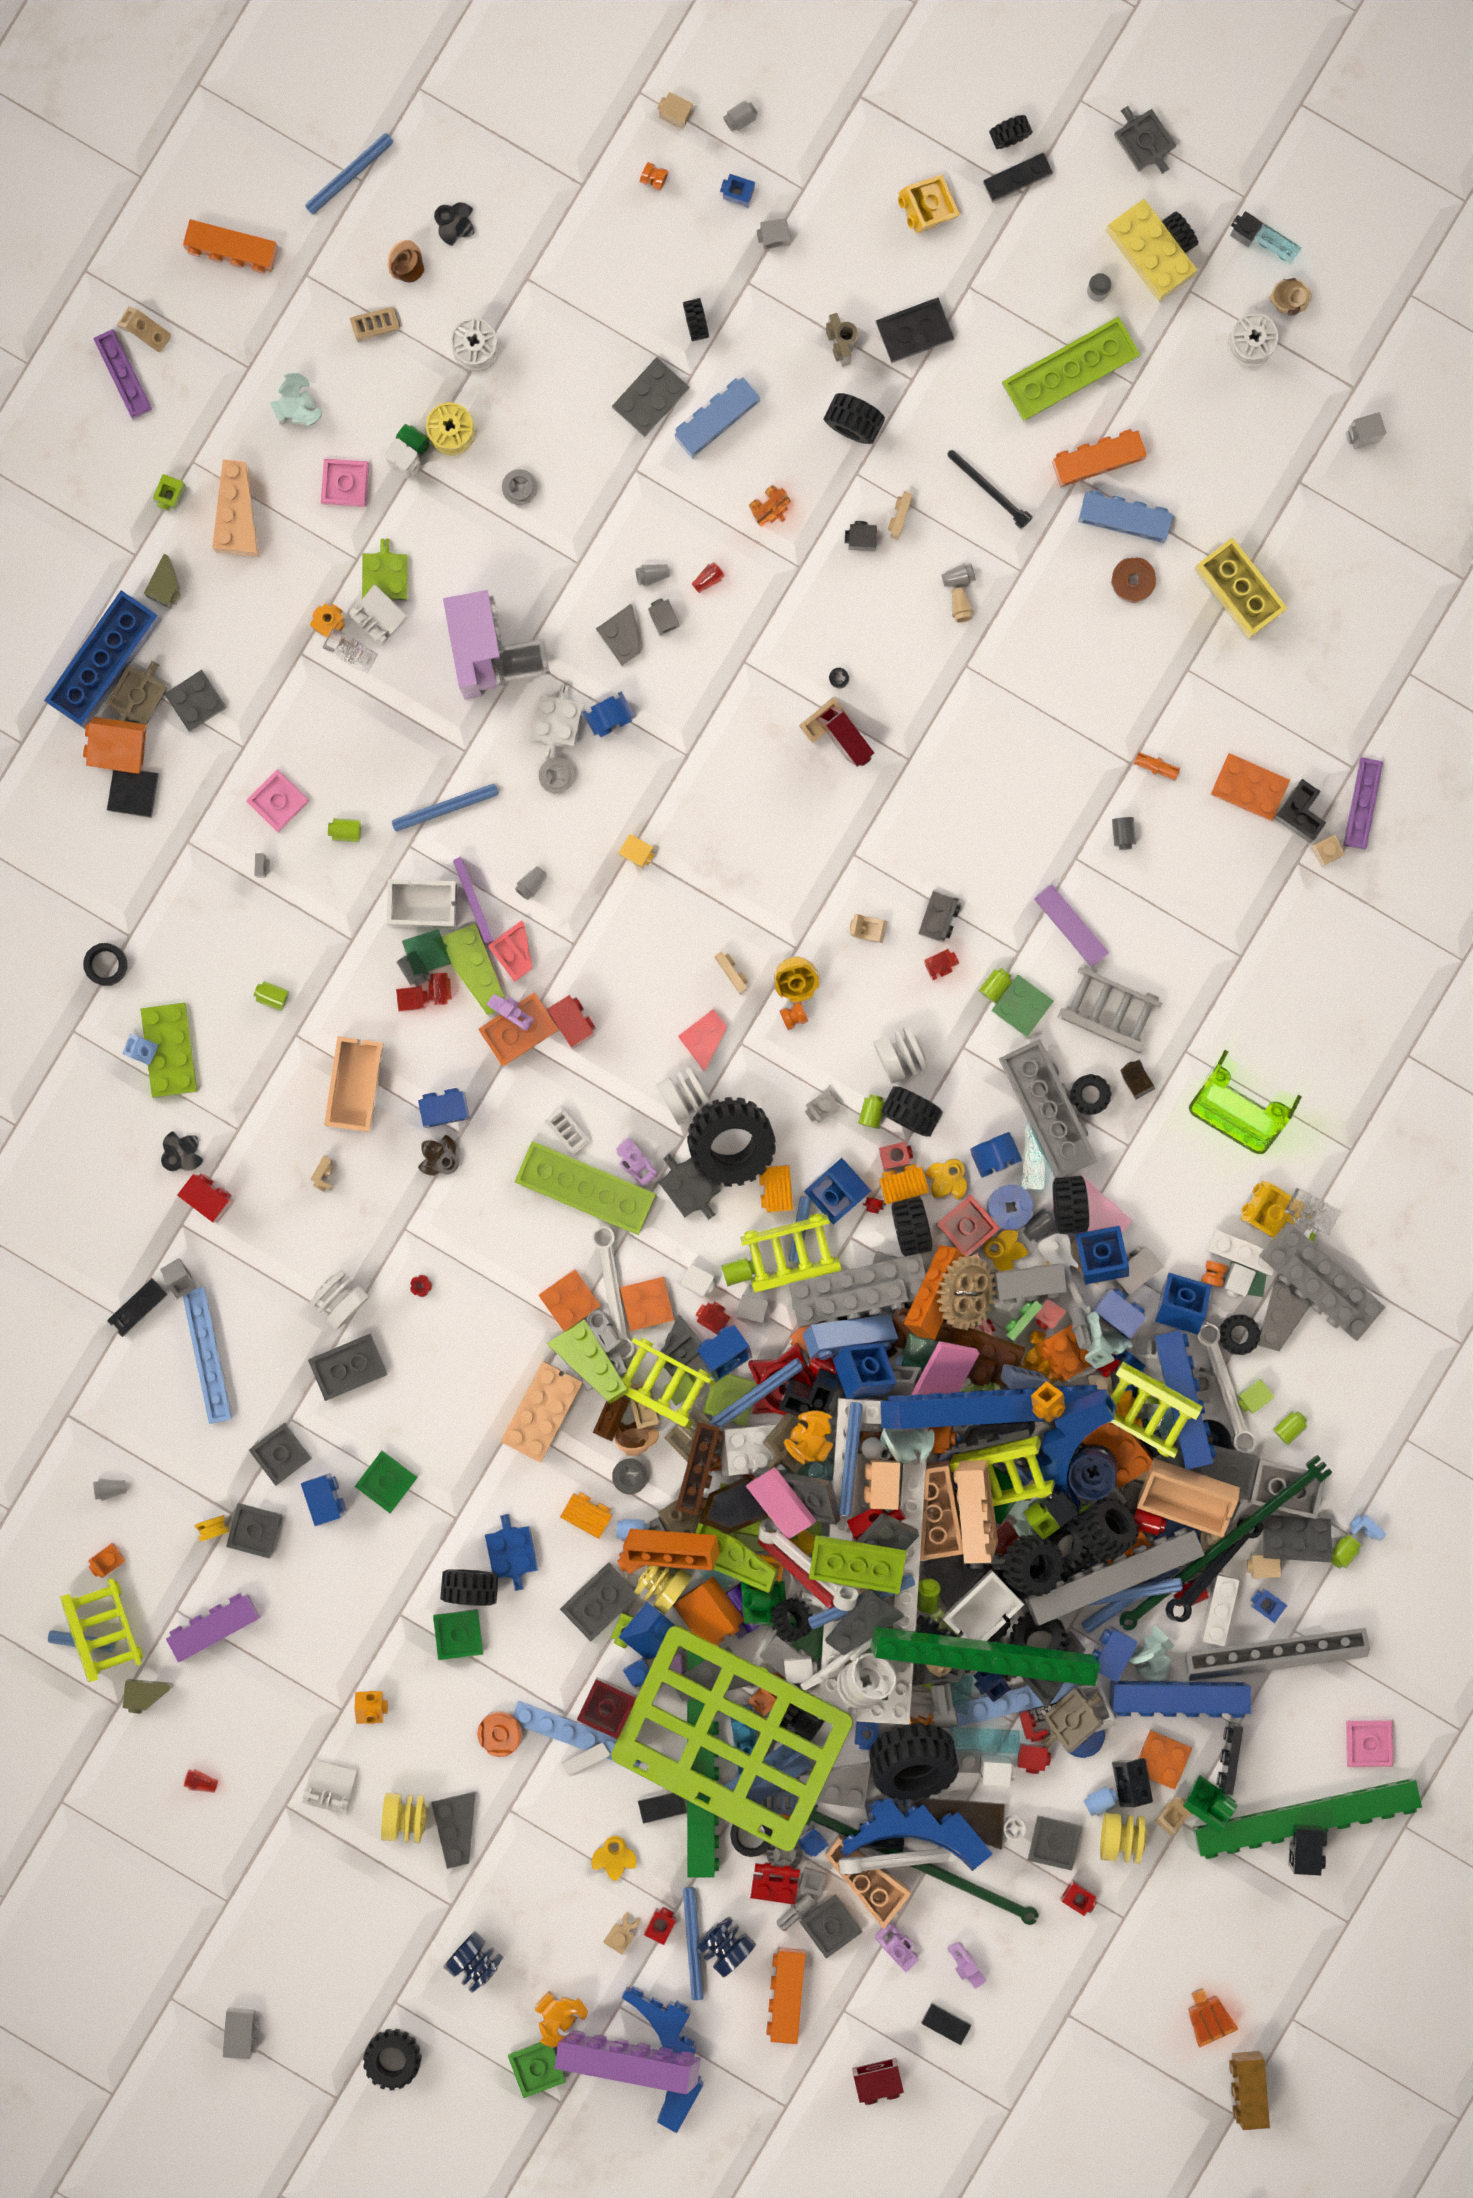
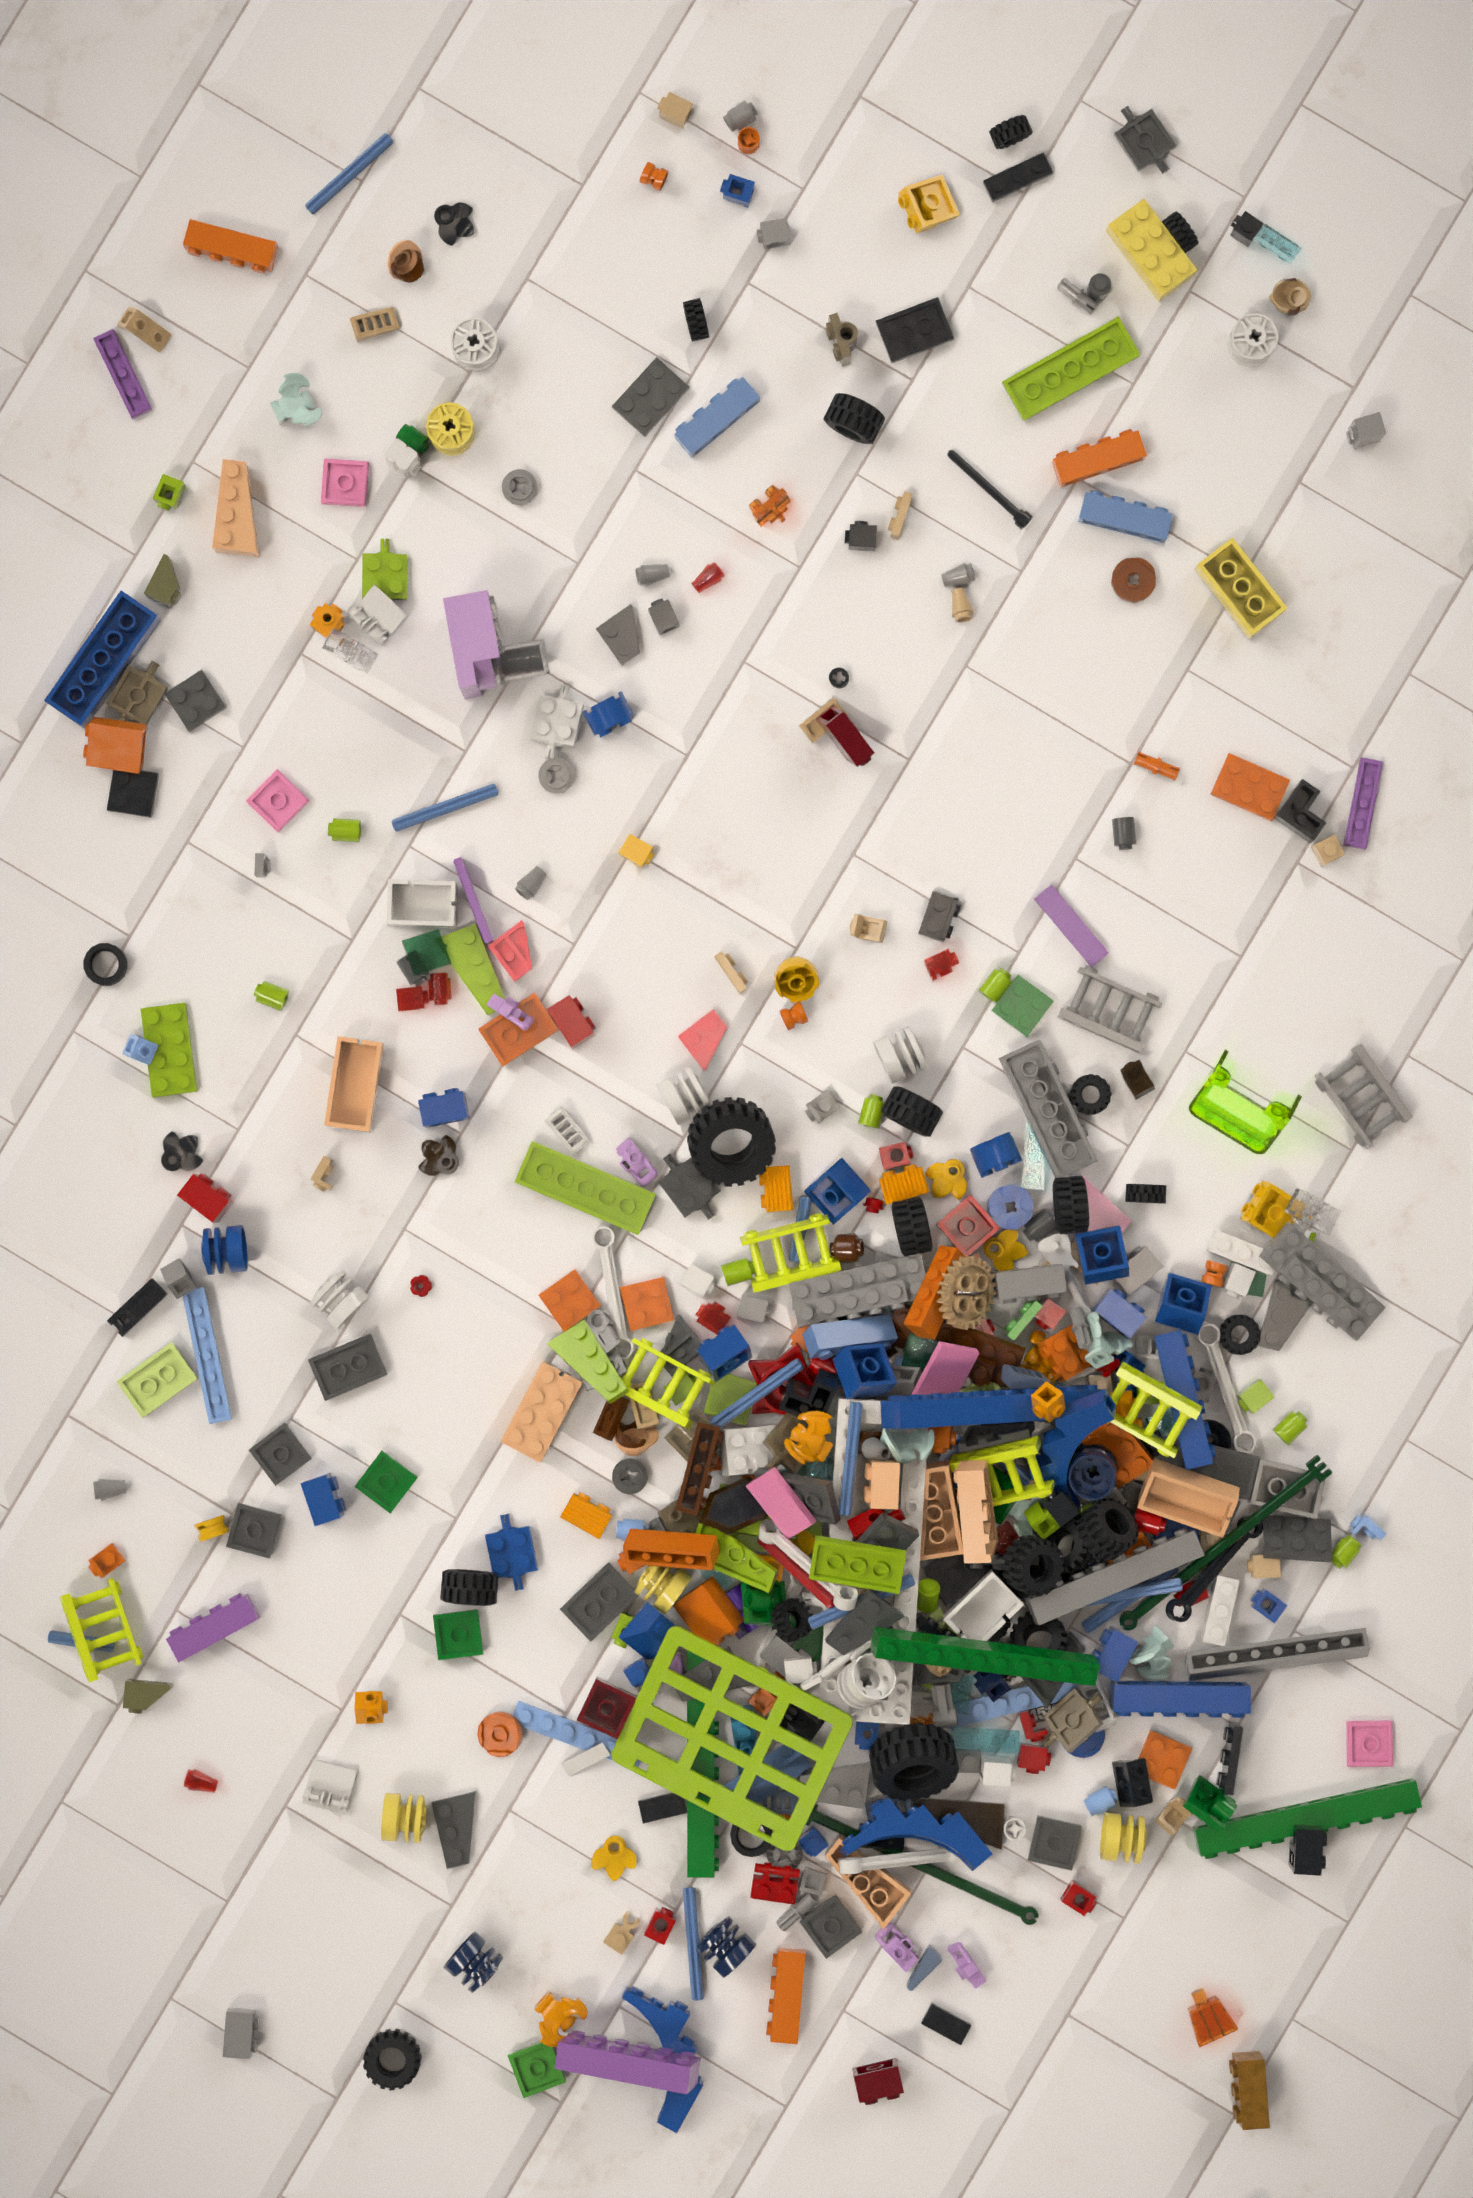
(157, 1380): none -> yellowish green plate
(224, 1250): none -> blue wheel
(748, 135): none -> orange wheel
(847, 1248): none -> reddish brown head
(927, 1963): none -> sand blue slope
(1077, 295): none -> light grey axle
(1145, 1193): none -> black tyre
(1372, 1075): none -> light grey fence

